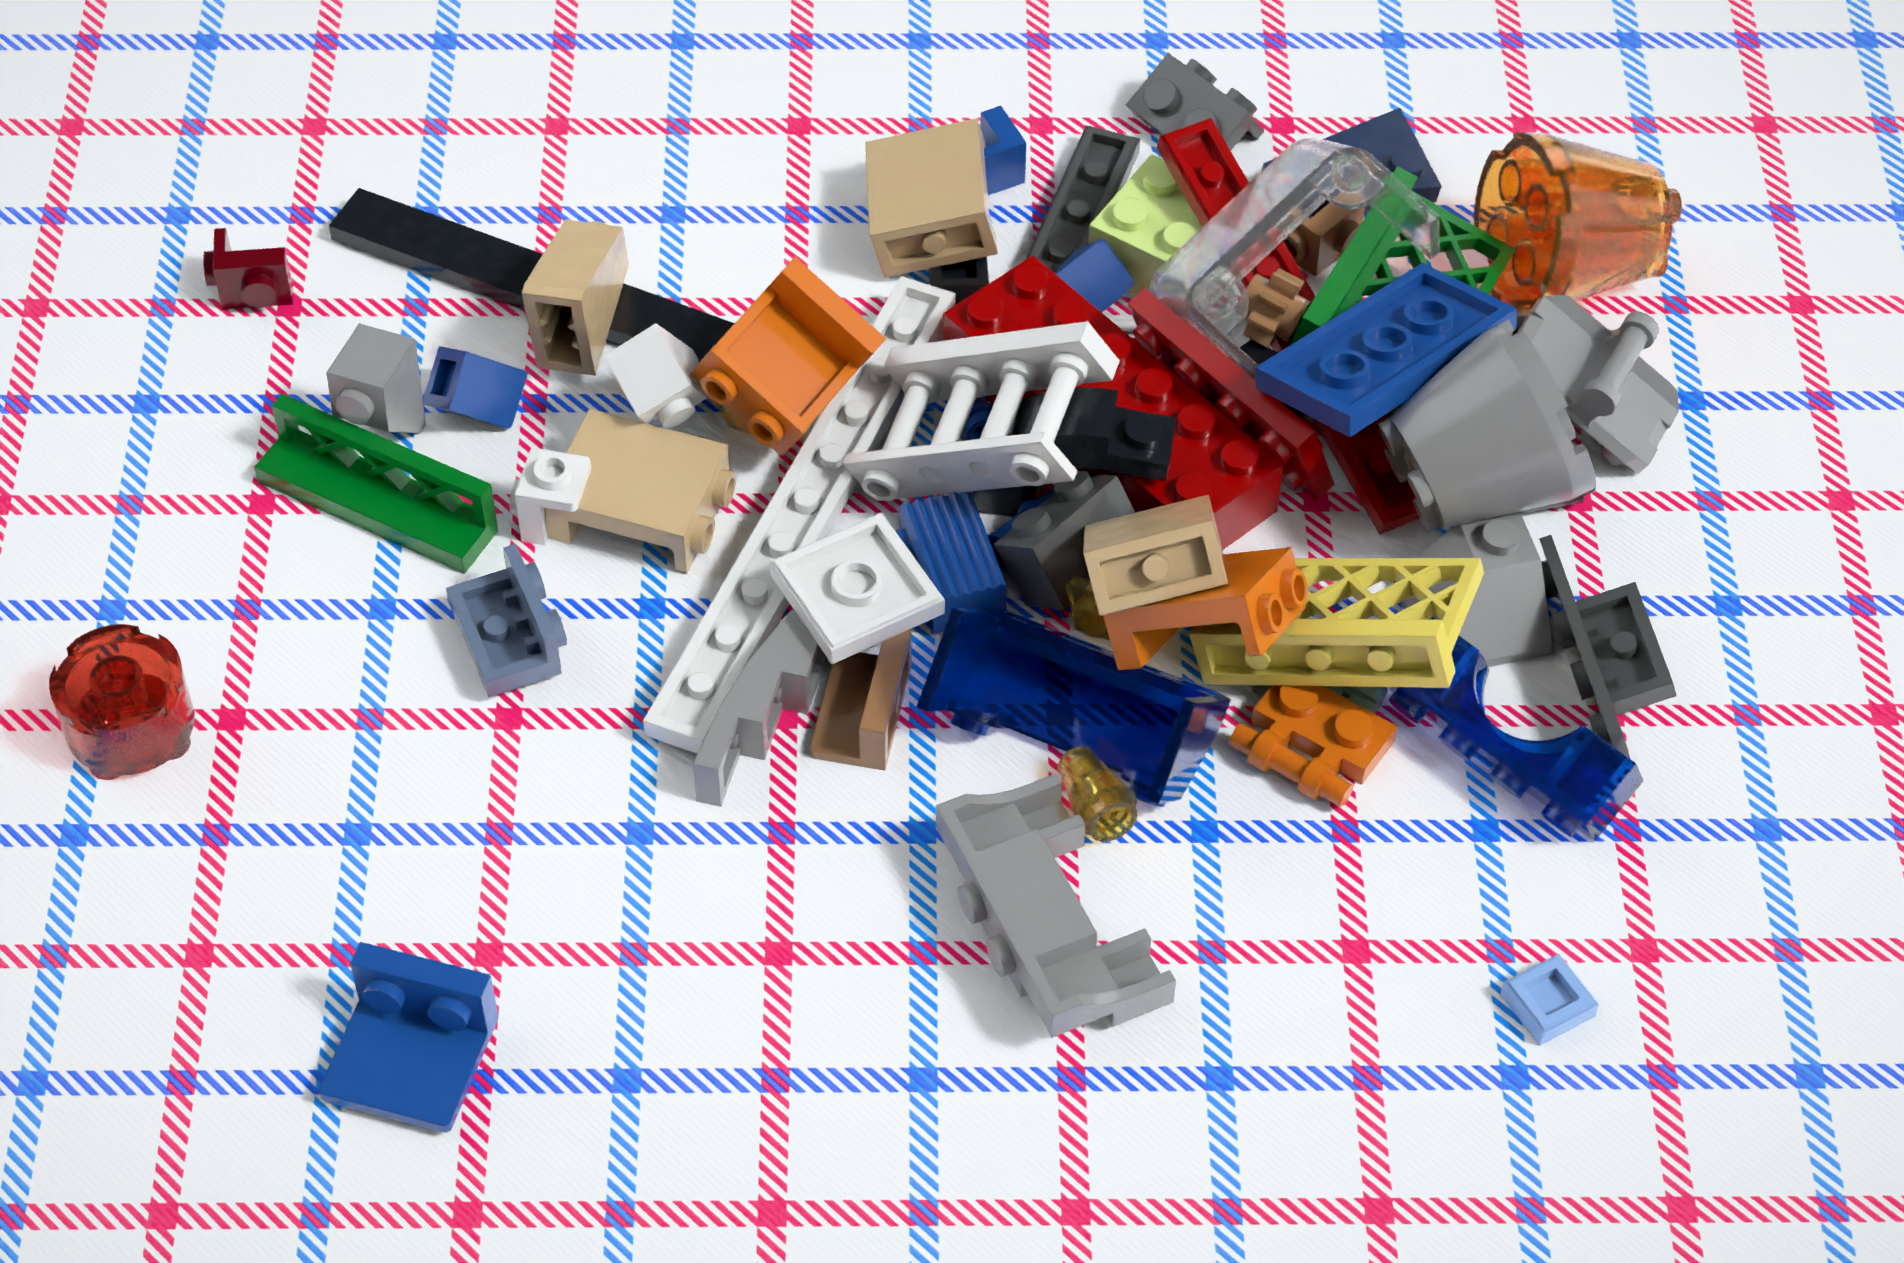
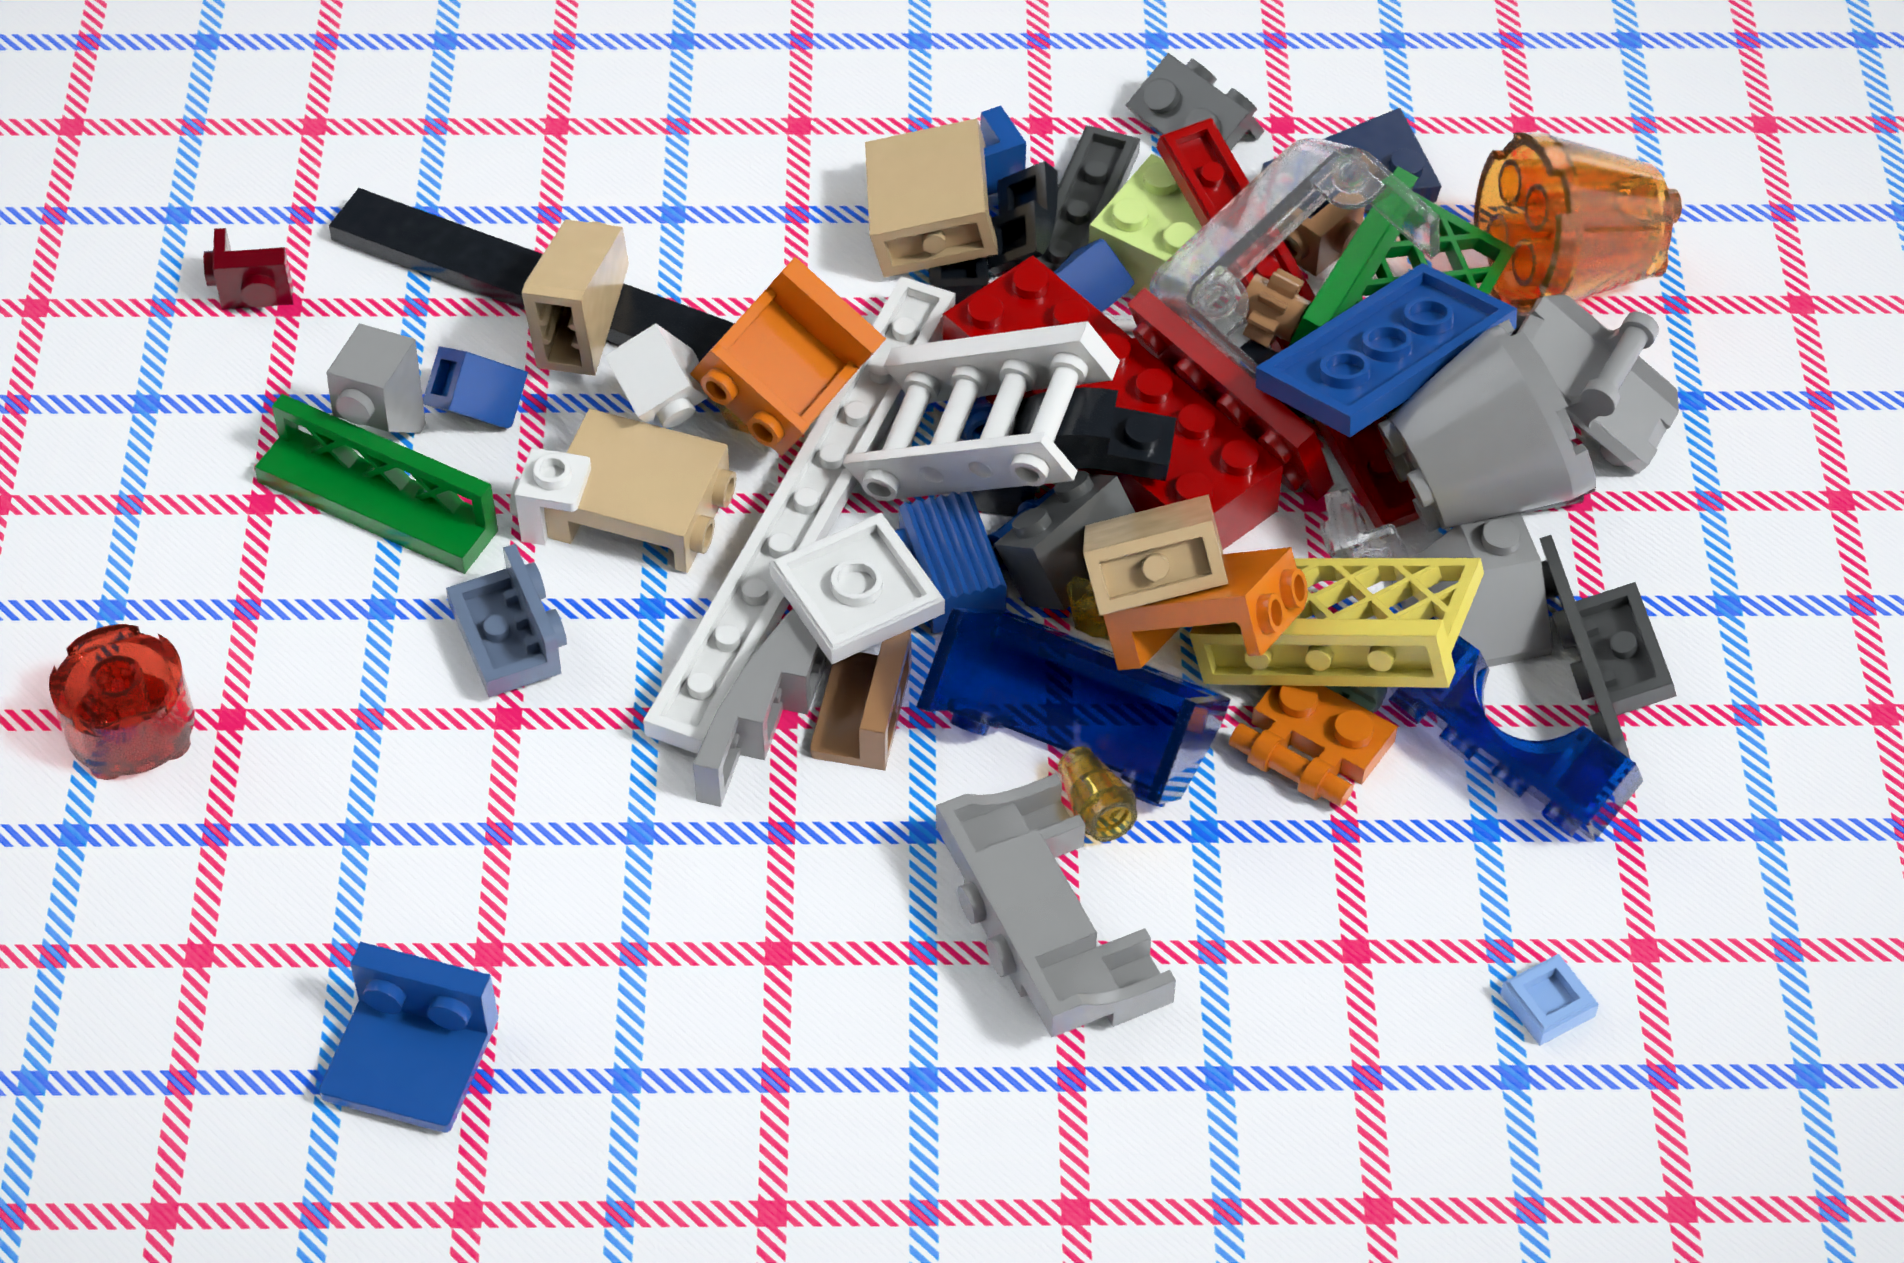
(1025, 215): none -> black slope
(1348, 534): none -> clear bracket

